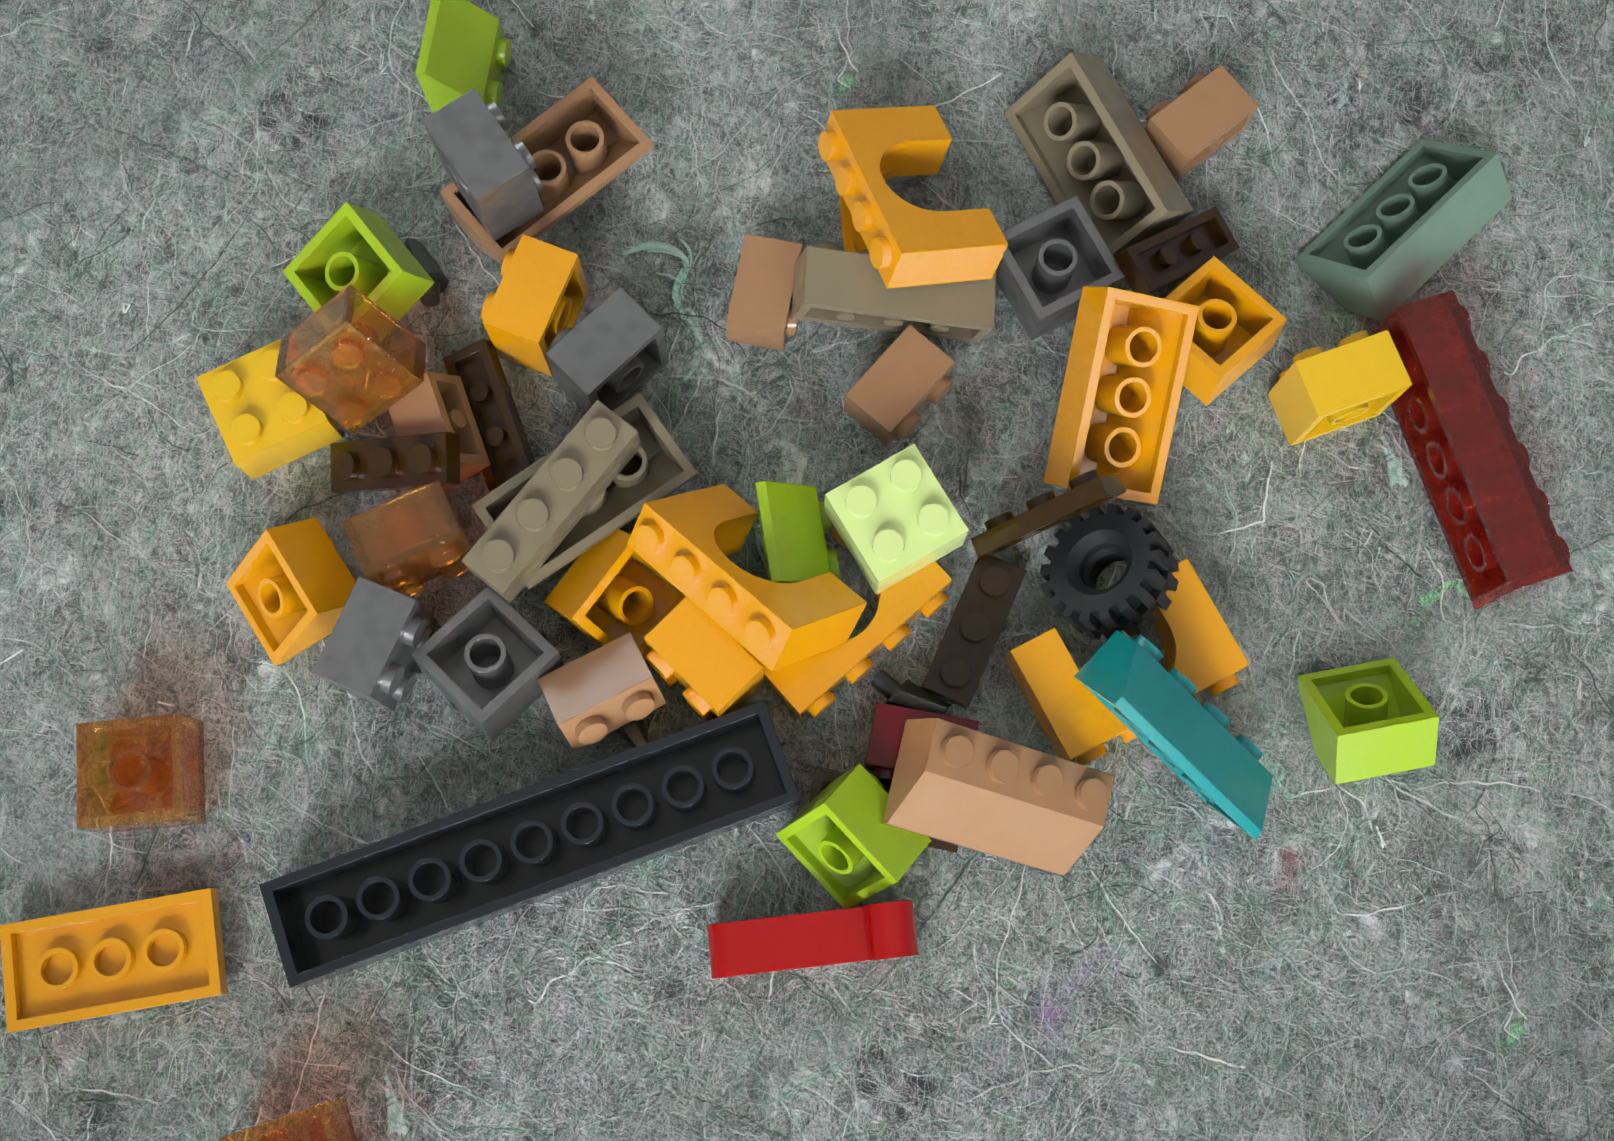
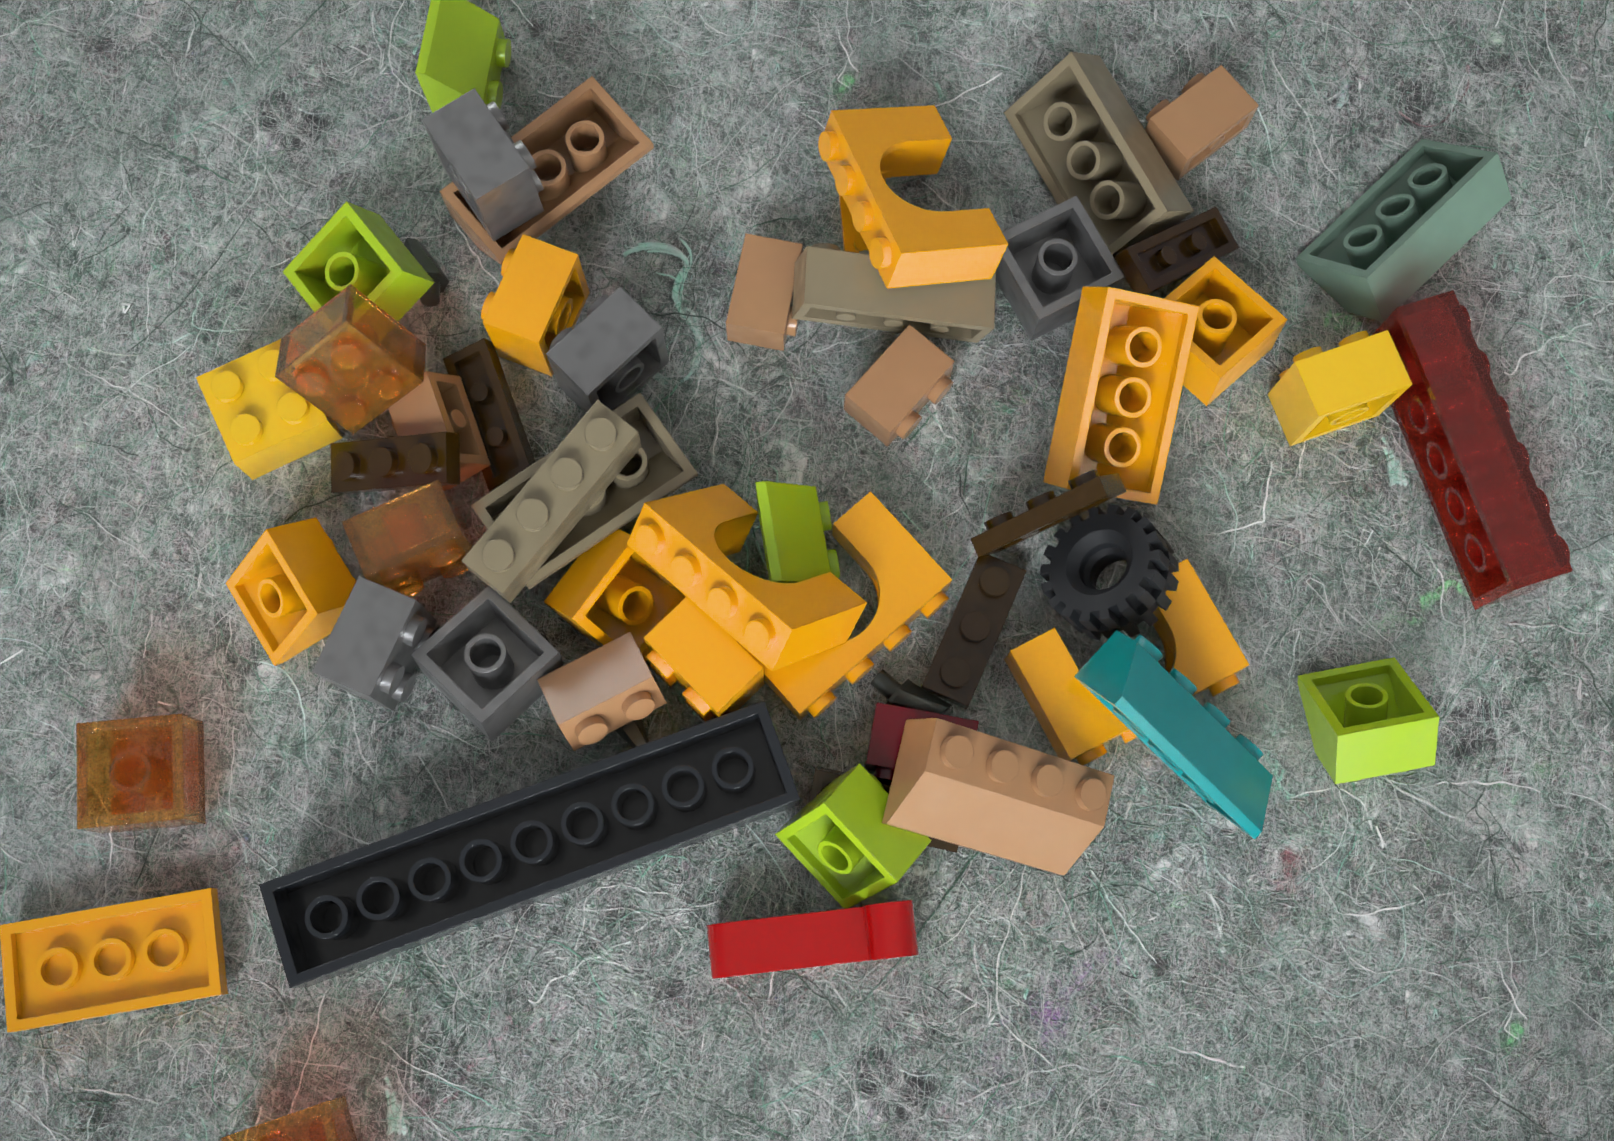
(895, 519): yellowish green brick -> none

